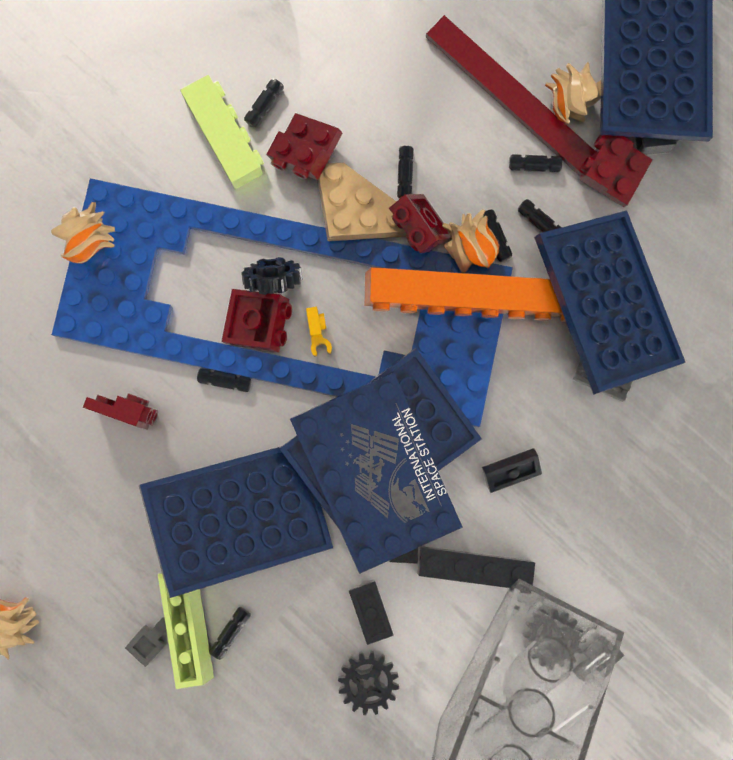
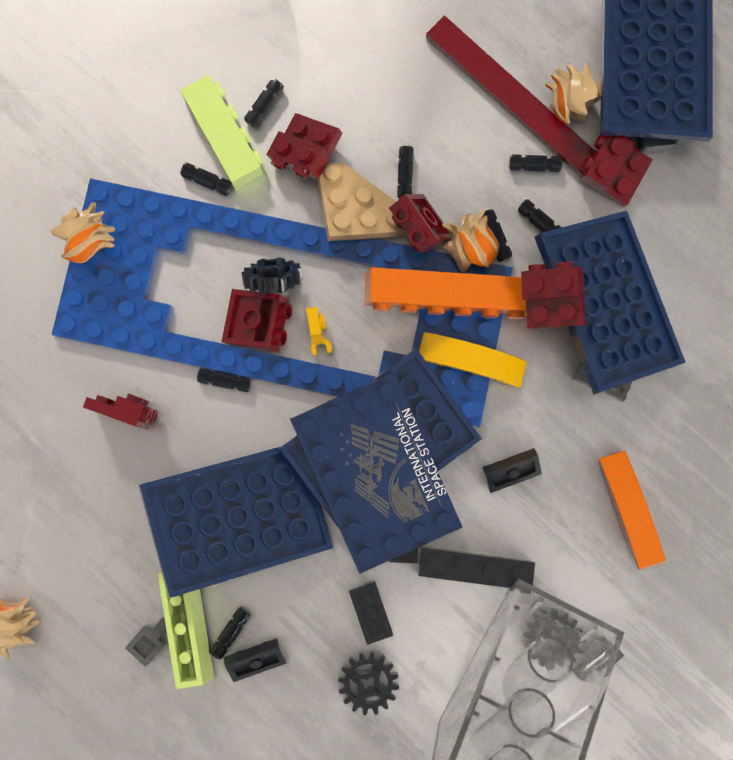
(206, 178): none -> black axle
(254, 660): none -> black plate
(472, 359): none -> yellow slope
(554, 295): none -> dark red plate
(632, 510): none -> orange slope

